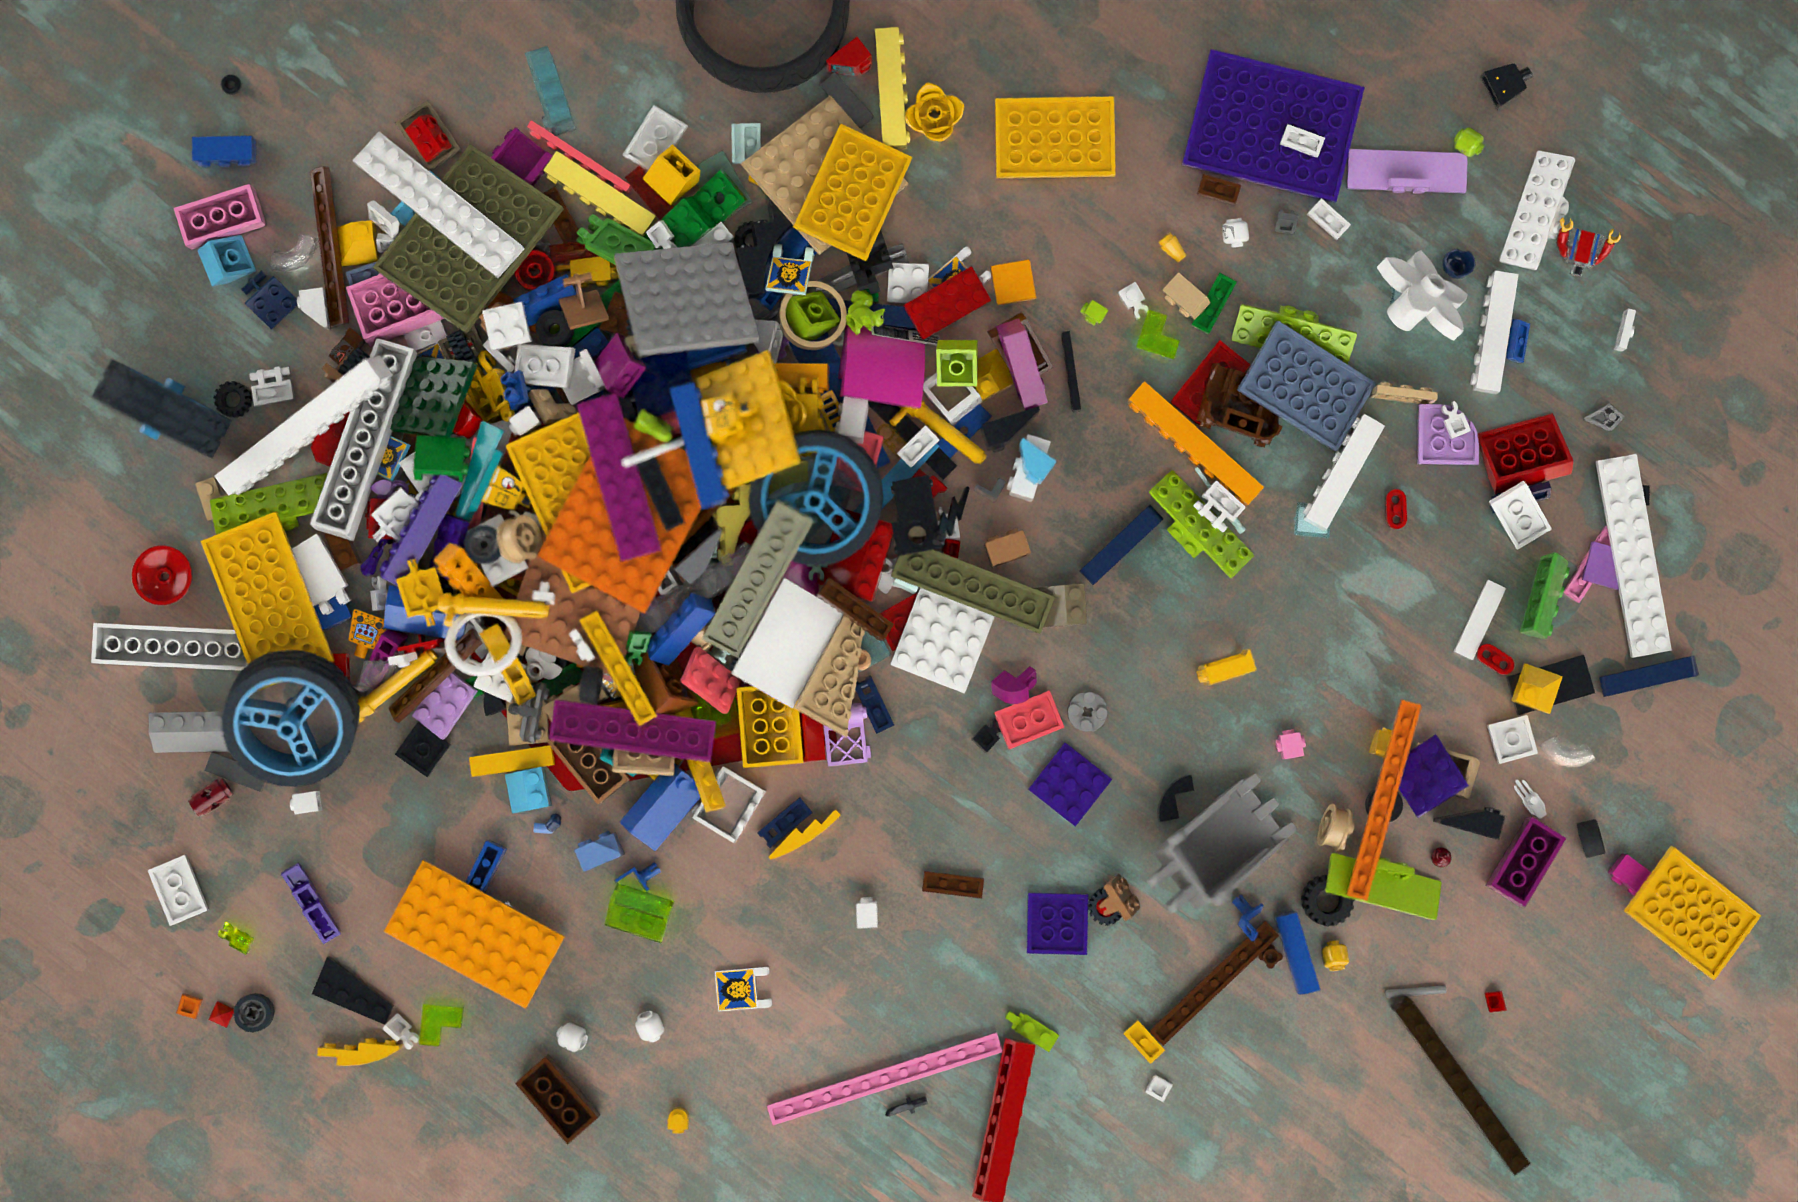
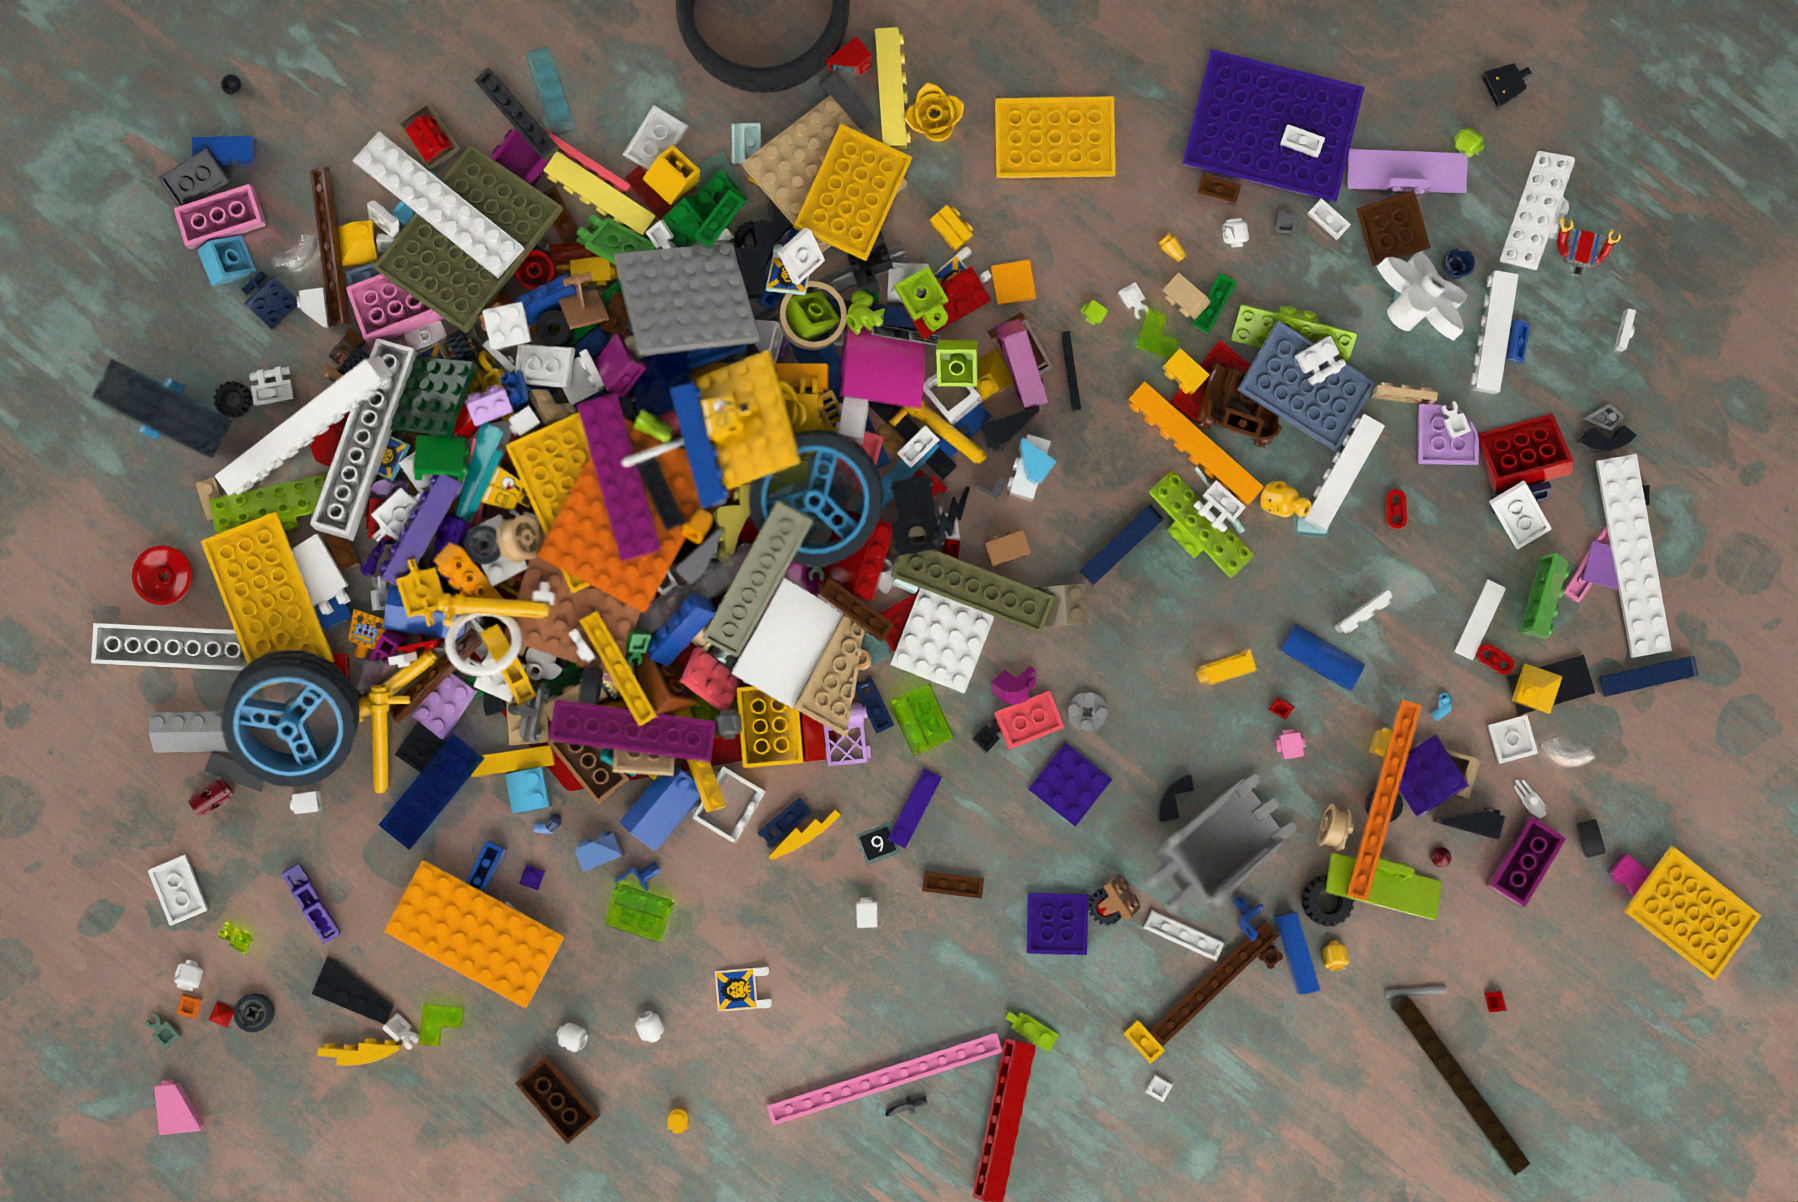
(164, 1033): none -> sand green plate
(175, 1109): none -> bright pink slope
(188, 975): none -> white head
(194, 178): none -> black tile
(379, 719): none -> yellow cylinder
(431, 791): none -> clear blue plate
(488, 404): none -> lavender bracket
(517, 114): none -> black plate
(532, 877): none -> dark purple plate
(698, 526): none -> light orange brick
(719, 219): none -> green plate
(728, 724): none -> dark grey head
(801, 256): none -> white plate
(875, 843): none -> piece
(914, 808): none -> dark purple plate
(921, 719): none -> clear neon green slope
(927, 307): none -> lime plate
(951, 227): none -> yellow brick
(1183, 935): none -> white tile
(1185, 372): none -> yellow brick
(1281, 707): none -> red slope
(1283, 500): none -> yellow piece
(1316, 355): none -> white plate
(1322, 657): none -> blue brick
(1364, 612): none -> white plate
(1393, 227): none -> reddish brown plate
(1444, 708): none -> medium azure arm
(1597, 442): none -> black brick

